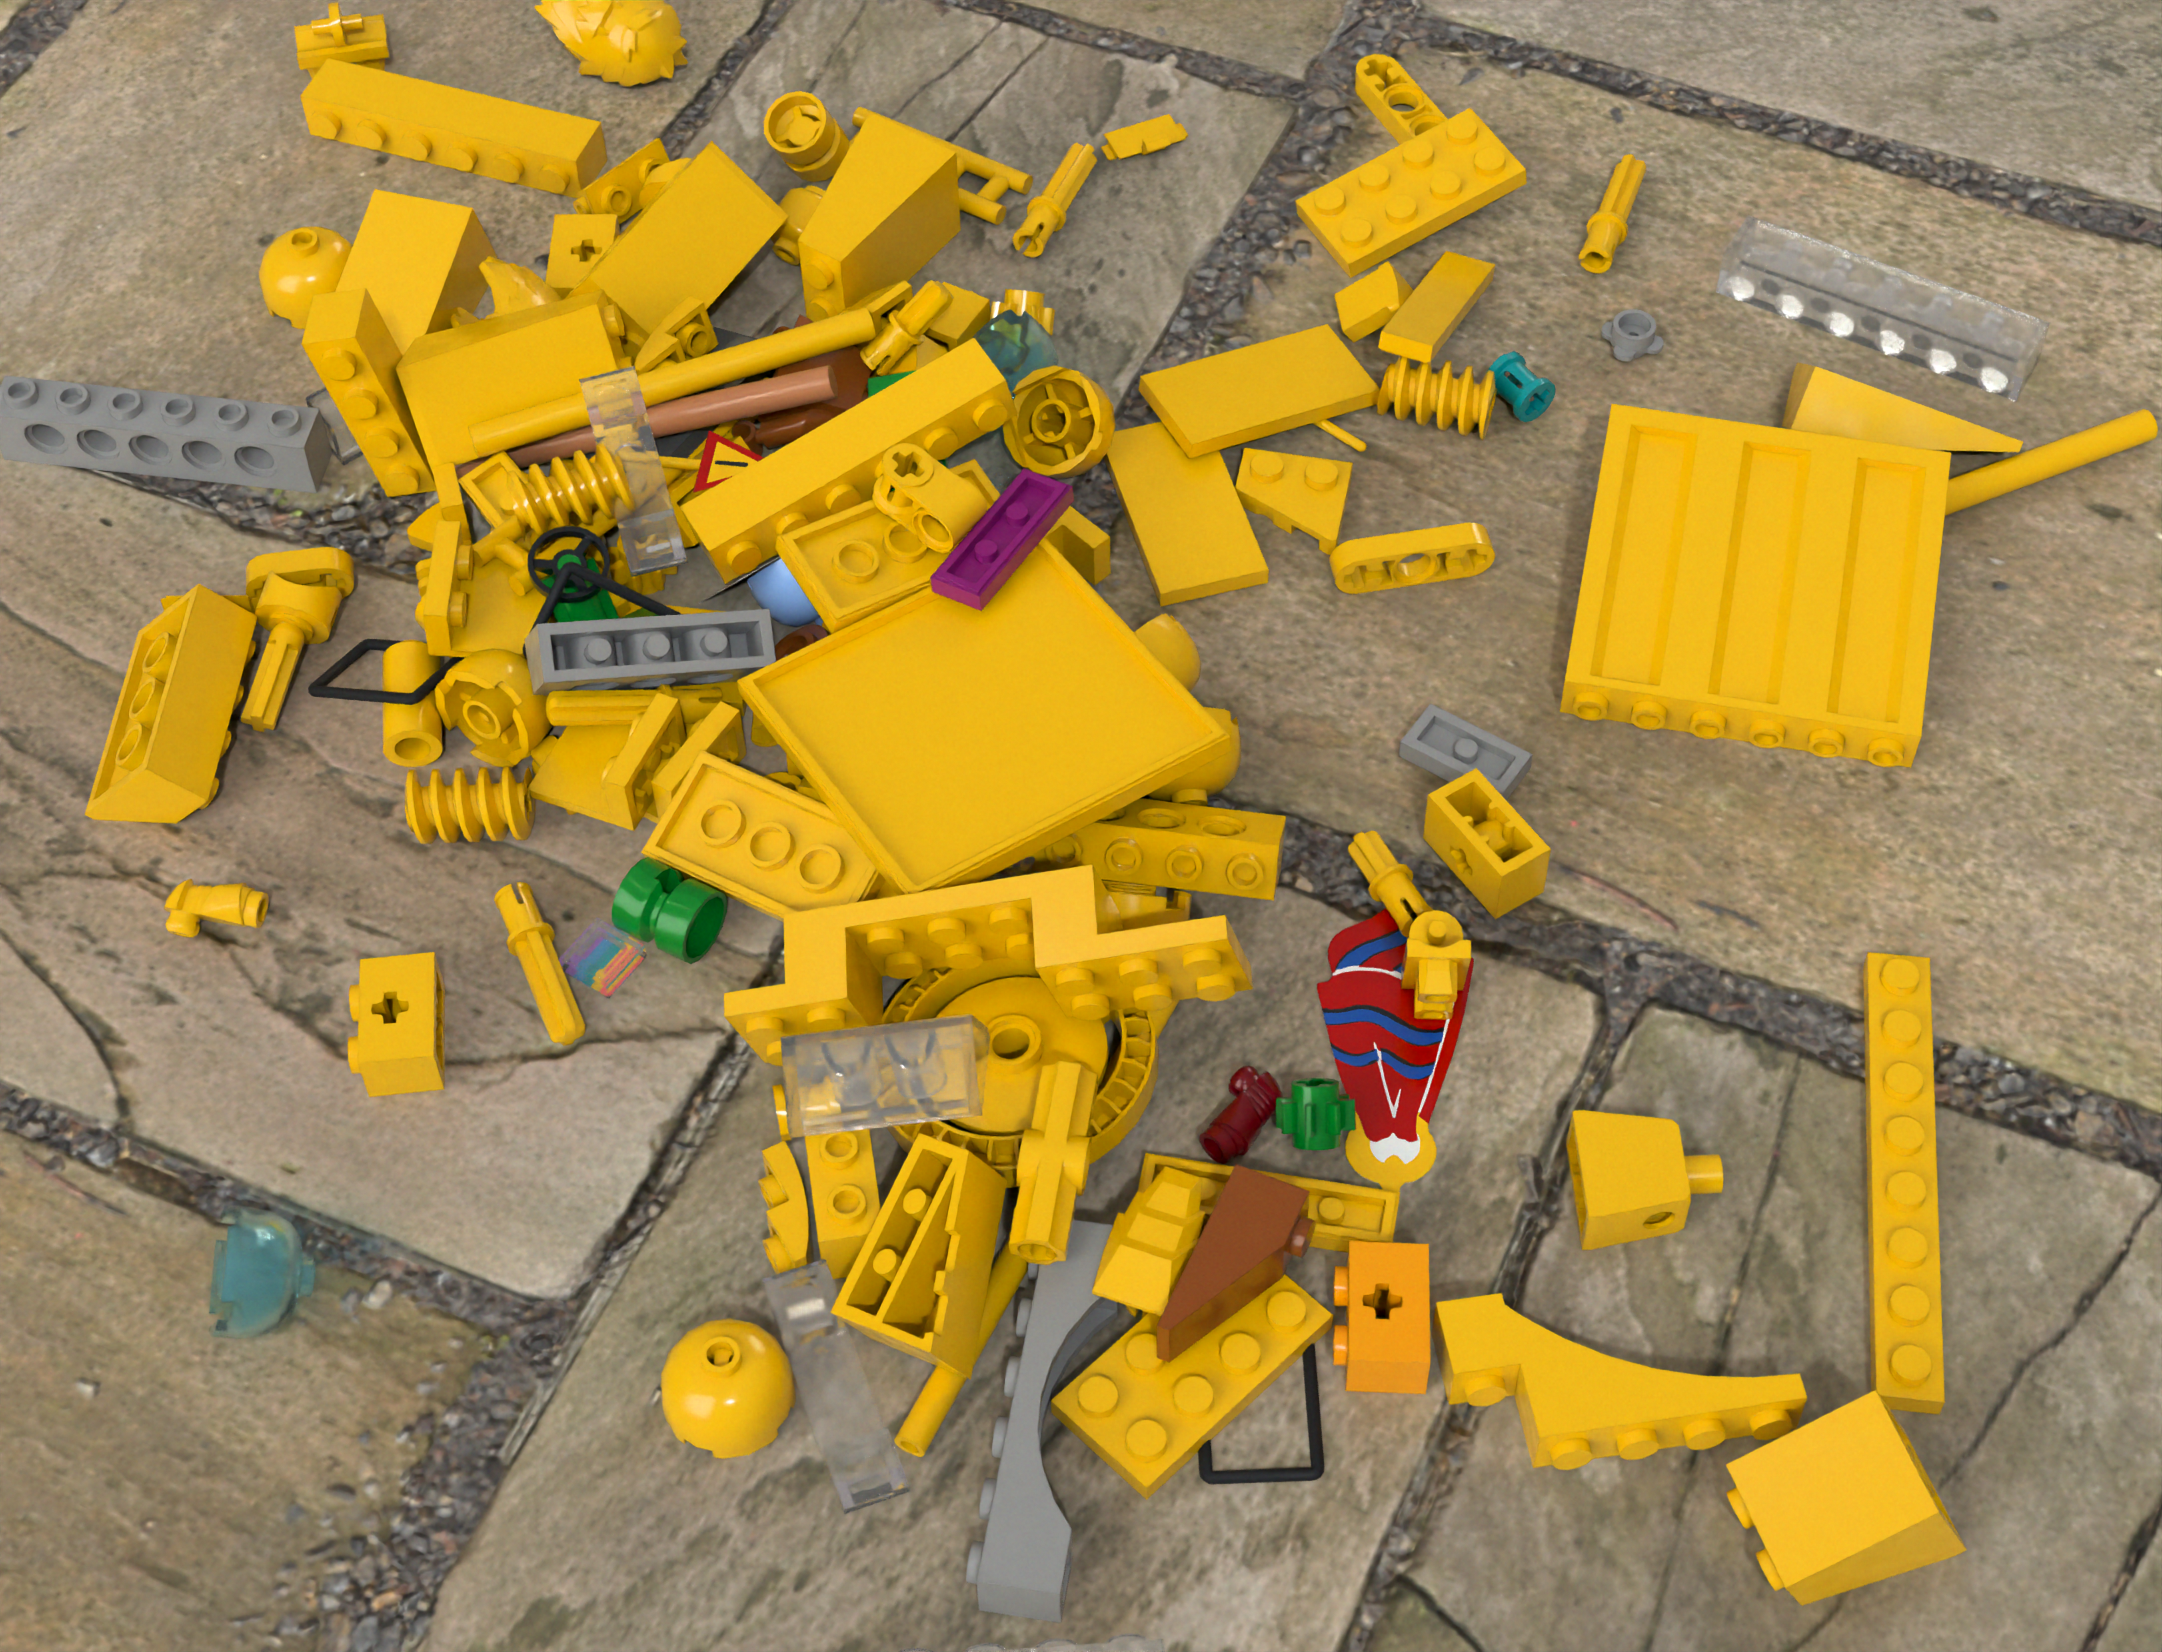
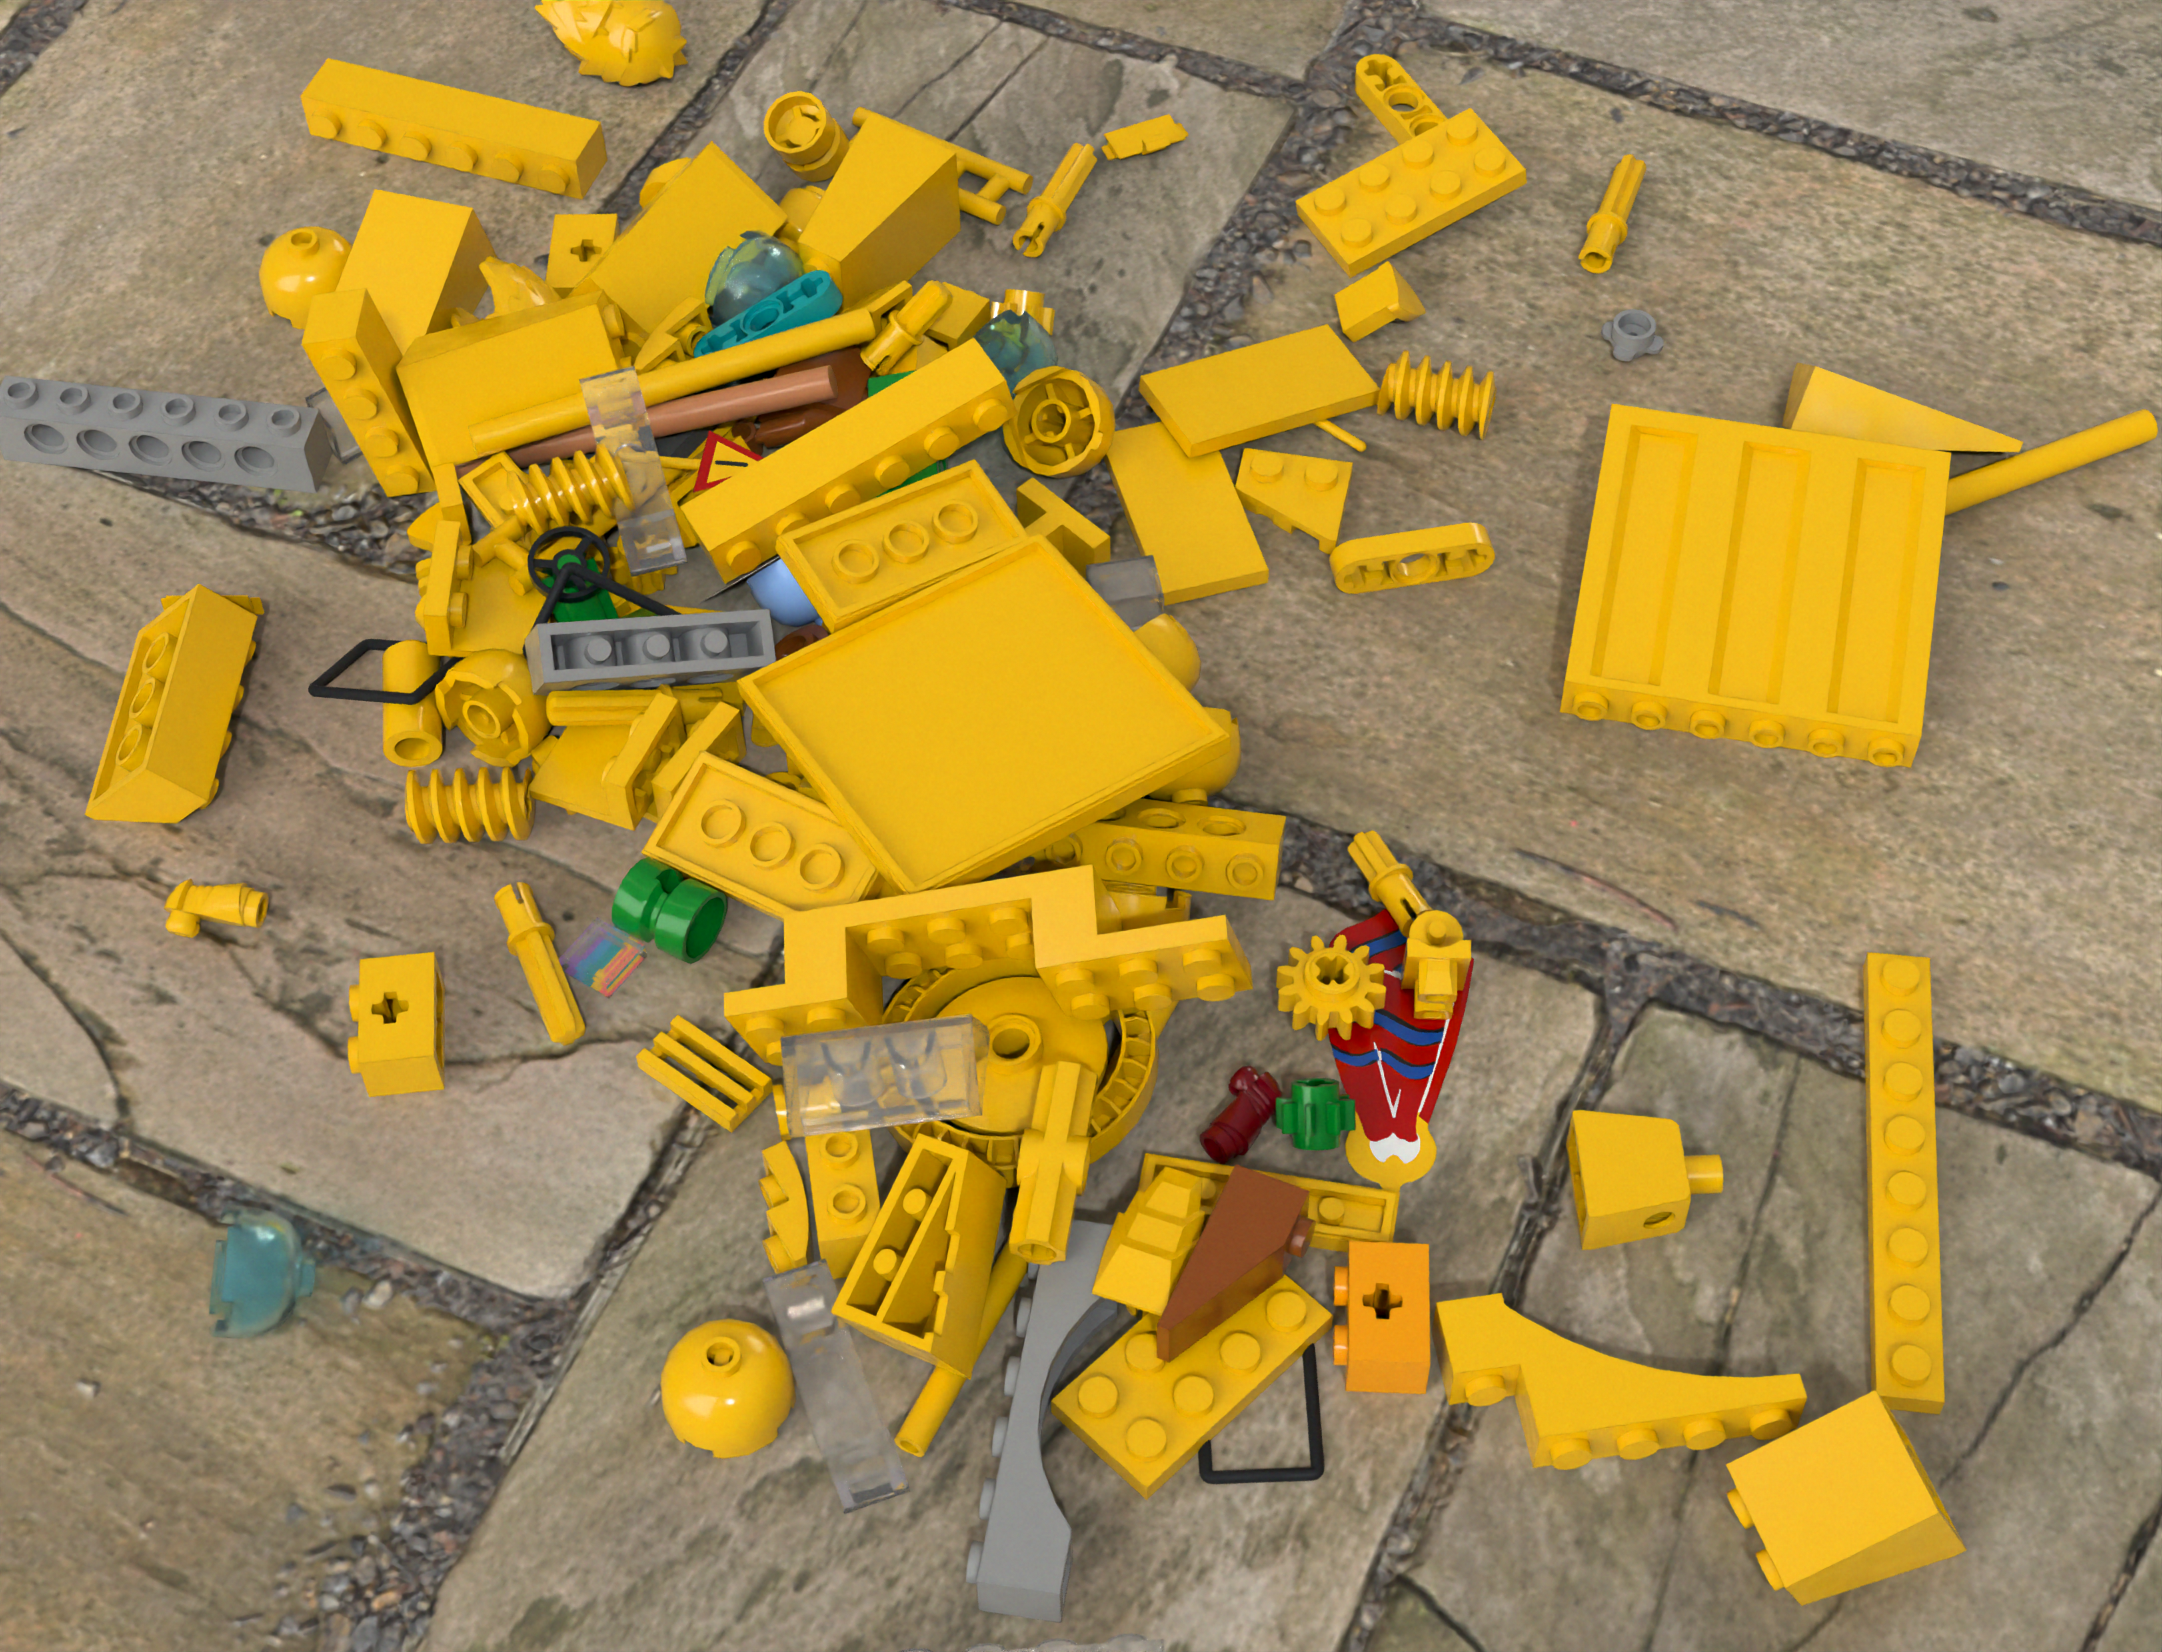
(294, 617): yellow piece -> none
(303, 568): yellow beam -> none
(343, 39): yellow hips -> none
(620, 187): yellow hinge -> none
(670, 1045): none -> yellow tile
(750, 274): none -> clear light blue cylinder
(794, 305): none -> teal beam
(929, 503): yellow piece -> none
(1002, 539): magenta tile -> none
(1129, 588): none -> clear brick
(1331, 987): none -> yellow gear
(1436, 307): yellow tile -> none
(1455, 747): light grey plate -> none
(1486, 843): yellow brick -> none
(1540, 388): teal bush -> none
(1882, 307): clear brick -> none

